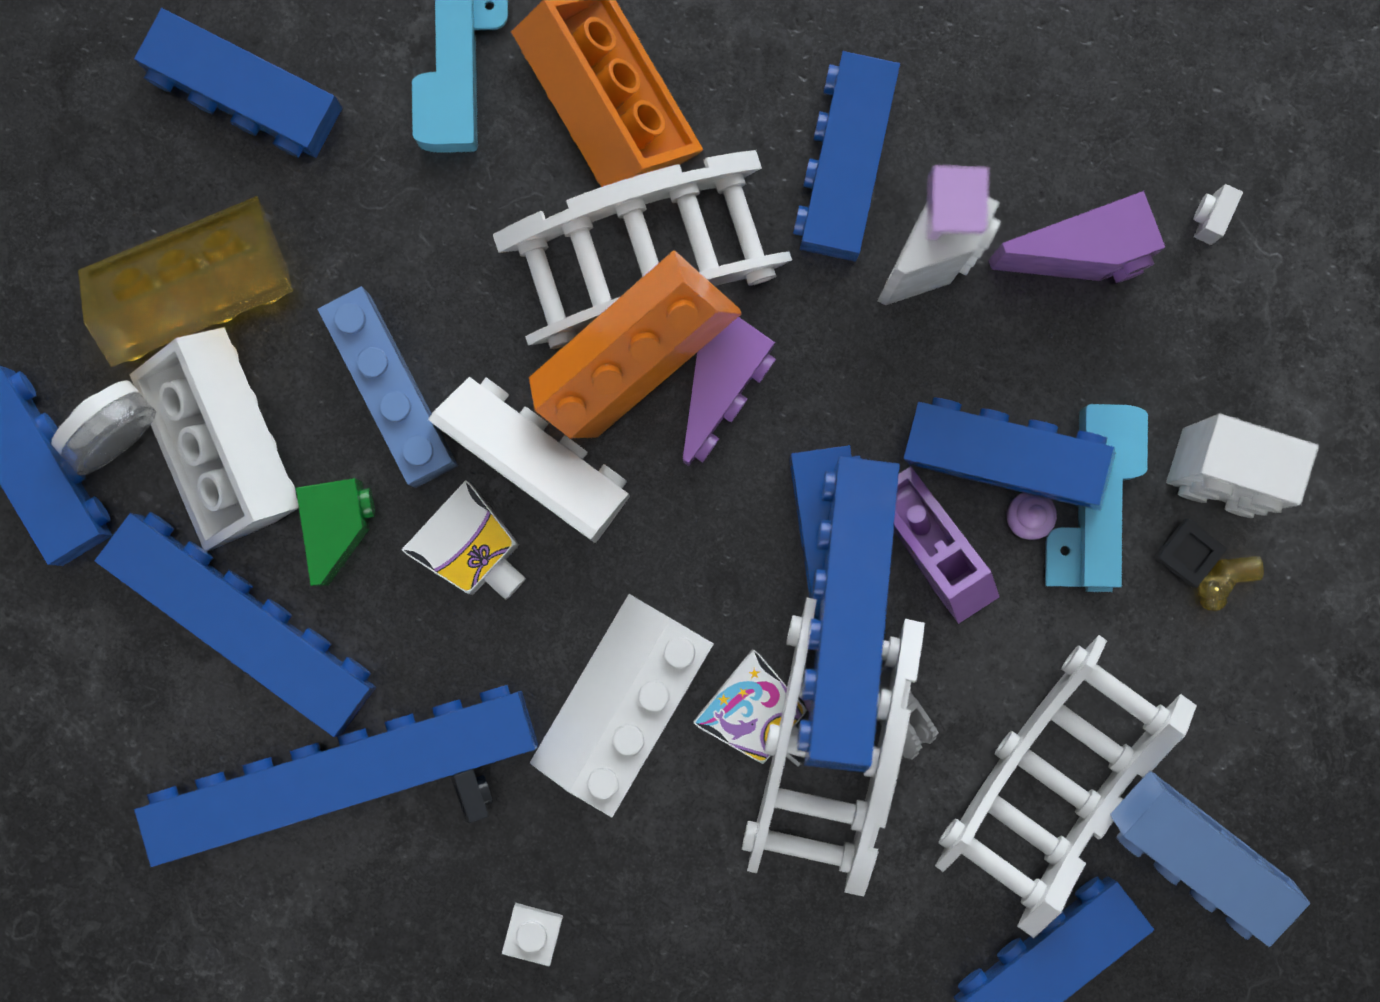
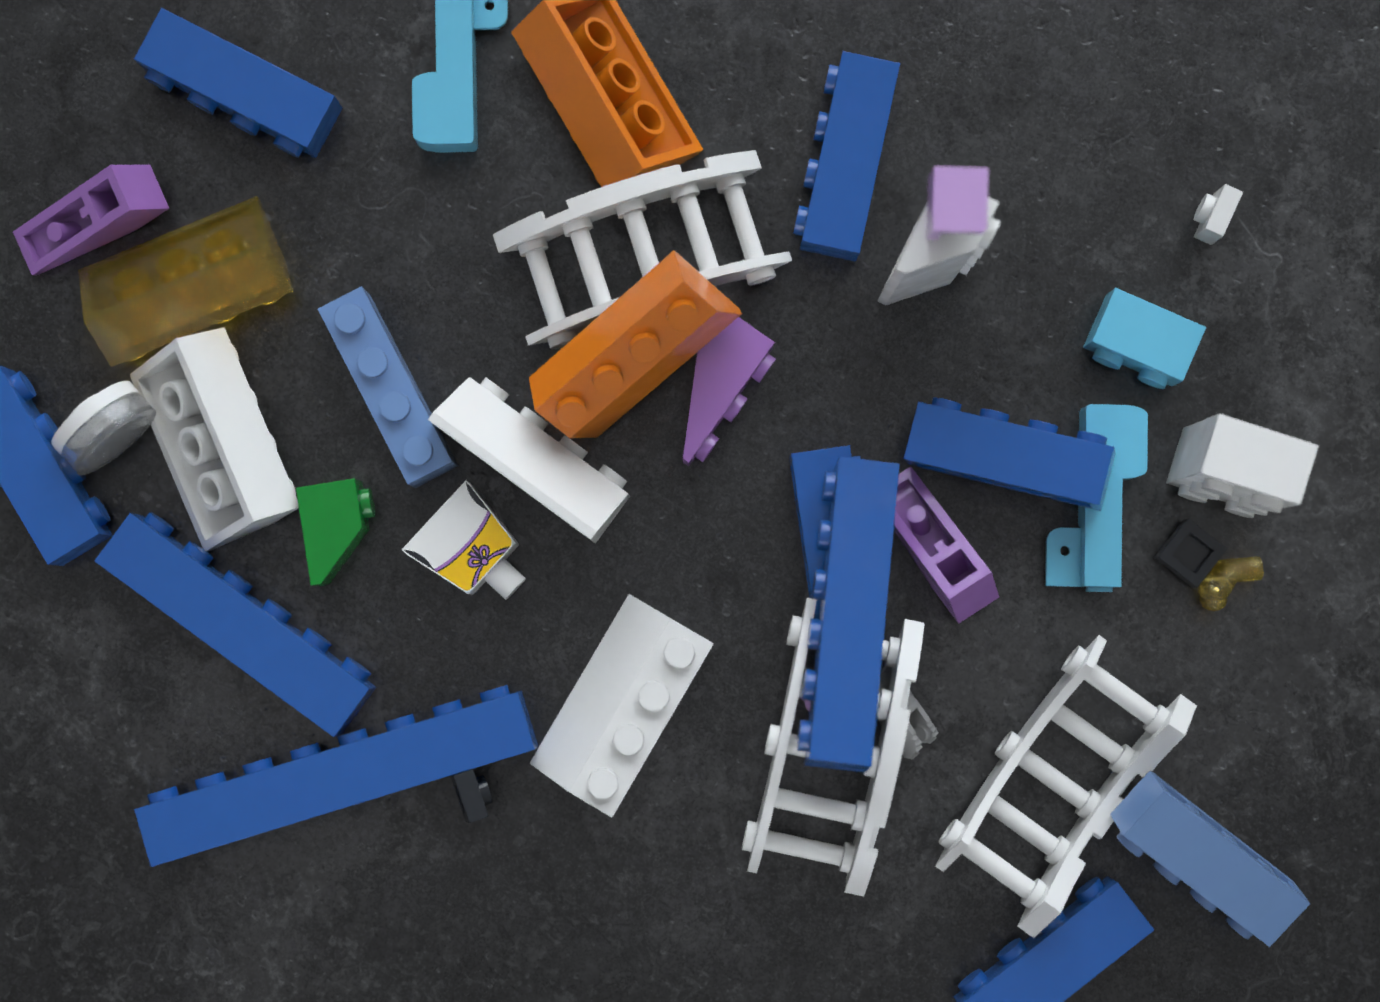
(90, 216): none -> medium lavender slope
(532, 934): white plate -> none
(747, 707): torso -> none
(1031, 516): lavender plate -> none
(1091, 246): medium lavender slope -> none
(1143, 339): none -> medium azure brick

